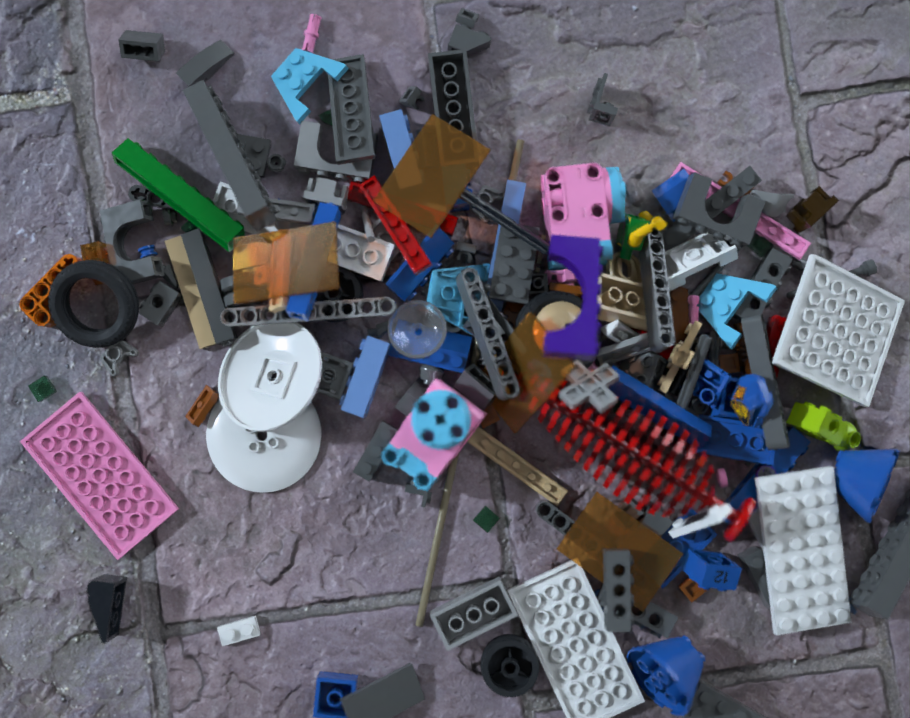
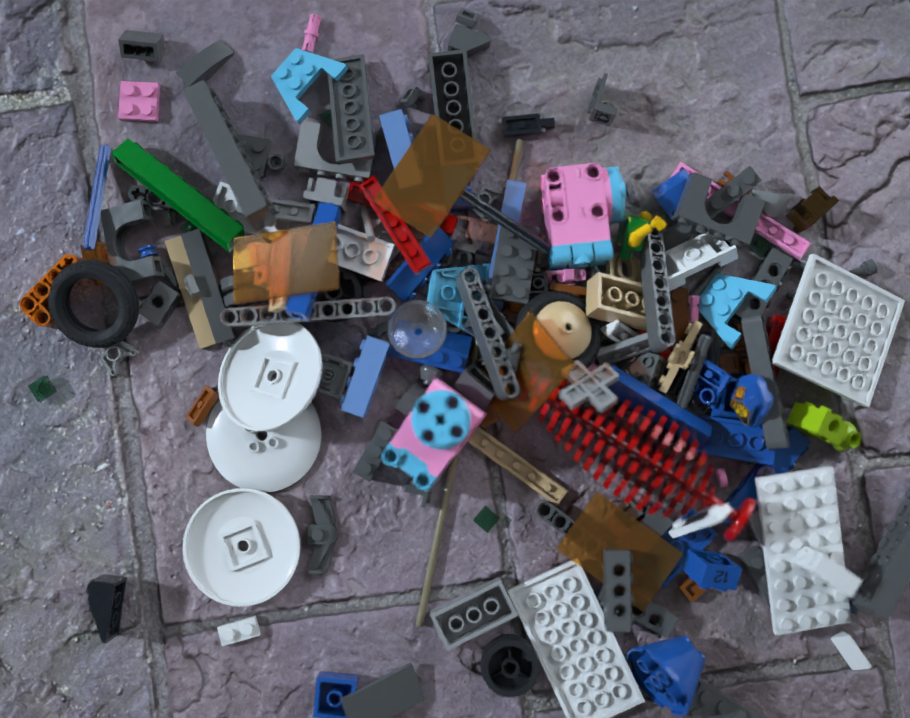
(96, 197): none -> axle
(99, 475): bright pink plate -> none
(139, 101): none -> bright pink plate
(191, 286): none -> light grey tile
(214, 553): none -> white dish
(322, 534): none -> dark grey plate
(514, 355): none -> dark grey bar
(526, 125): none -> black hinge
(582, 259): dark purple arch -> none
(827, 571): none -> white brick
(850, 651): none -> white slope
(863, 478): blue cone -> none

